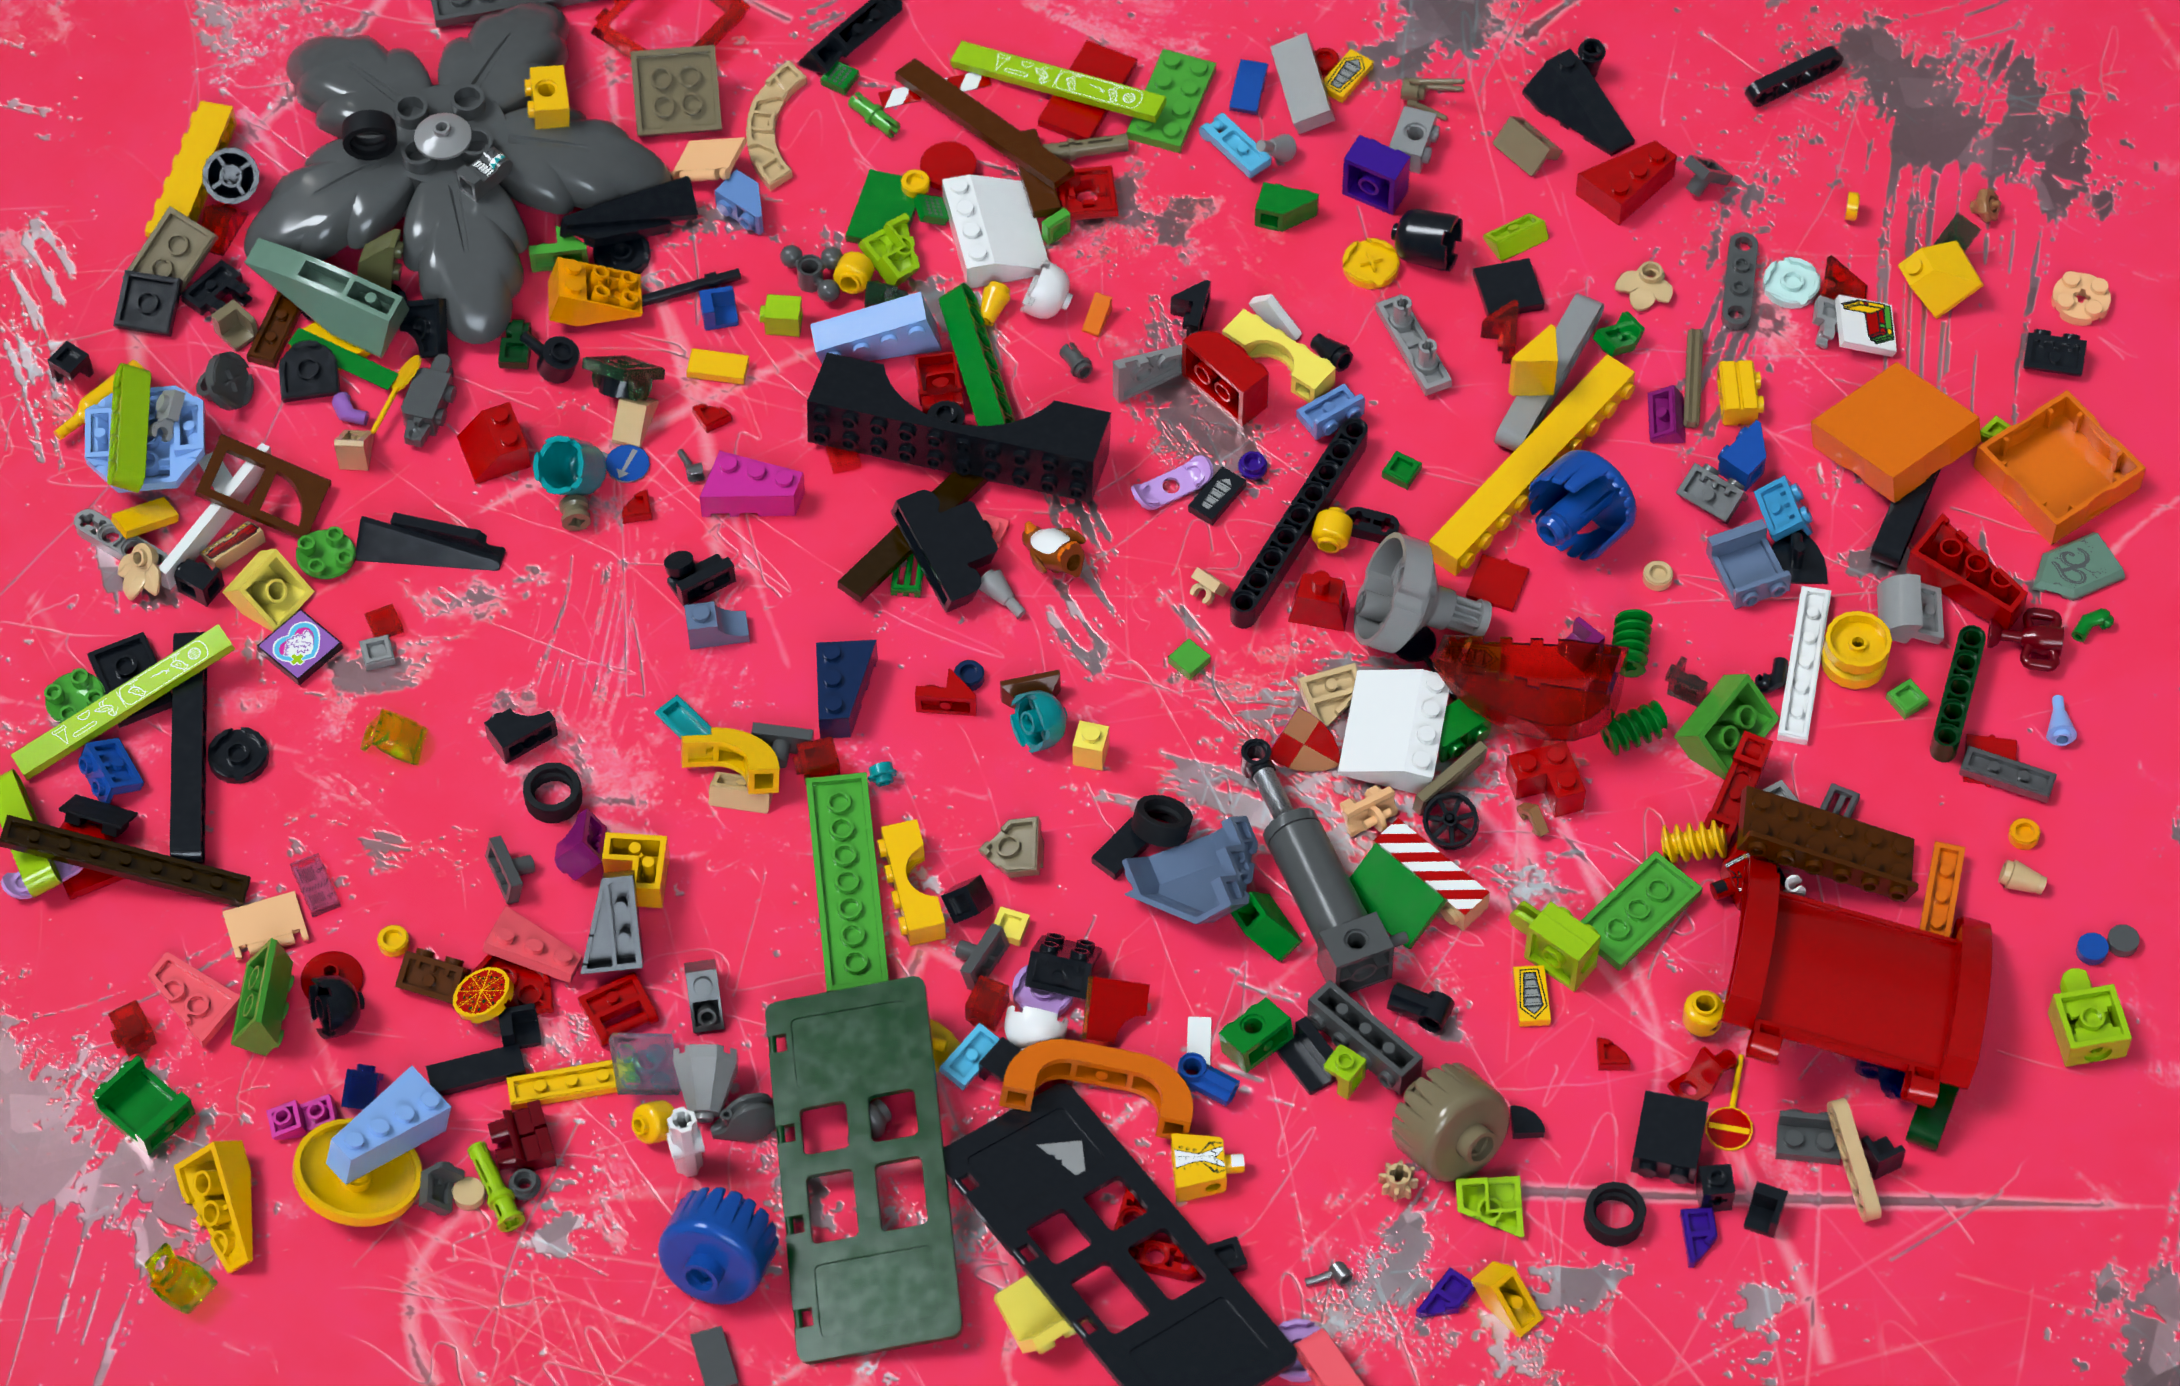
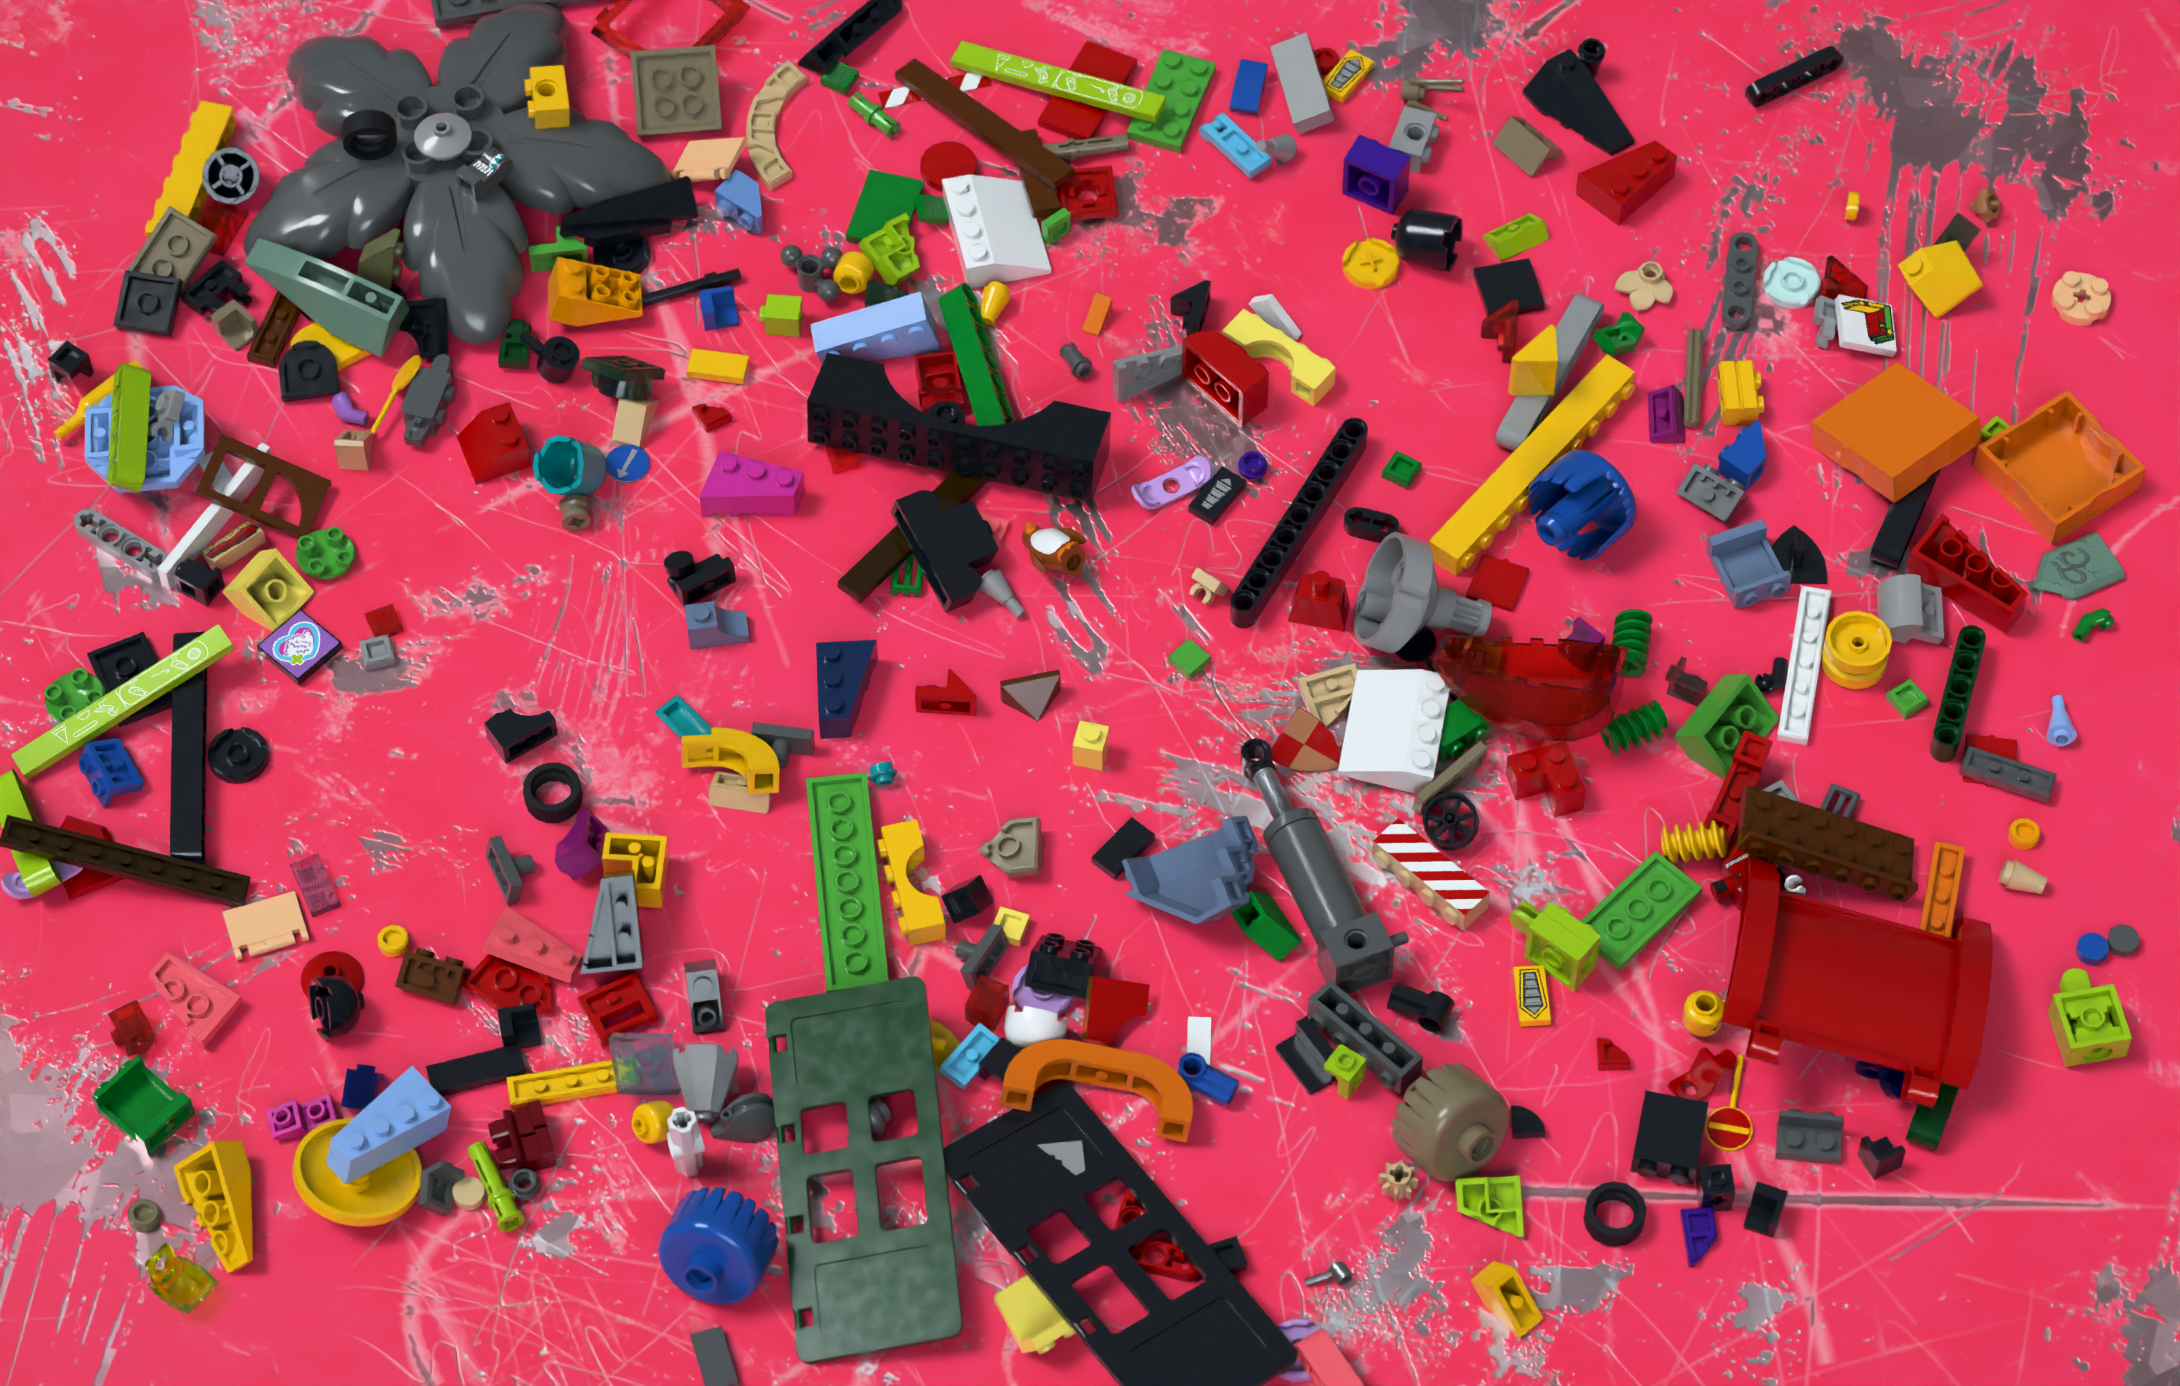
(113, 818): black piece -> none
(140, 571): tan plate -> none
(143, 1215): none -> dark tan tile
(144, 518): yellow tile -> none
(226, 381): dark grey tile -> none
(263, 1000): bright green slope -> none
(351, 362): green sticker -> none
(396, 736): piece -> none
(425, 543): black wedge -> none
(483, 995): tile -> none
(637, 508): red tile -> none
(693, 471): flat silver hand -> none
(816, 759): clear red brick -> none
(914, 183): yellow tile -> none
(970, 673): dark blue tile -> none
(1038, 720): teal cylinder -> none
(1047, 292): white cylinder -> none
(1158, 832): black tyre -> none
(1201, 1165): yellow torso -> none
(1256, 1034): green brick -> none
(1284, 207): green slope -> none
(1330, 410): medium blue bracket -> none
(1332, 530): yellow head -> none
(1334, 351): black cone -> none
(1369, 812): light nougat hips -> none
(1396, 894): green tile -> none
(1413, 344): light grey plate -> none
(1447, 1296): dark purple tile -> none
(1533, 814): medium nougat tile -> none
(1657, 575): tan tile -> none
(1705, 171): dark grey tile -> none
(1783, 508): dark azure bracket -> none
(1854, 1160): tan beam -> none
(2033, 638): dark red piece -> none
(2054, 353): black bracket -> none

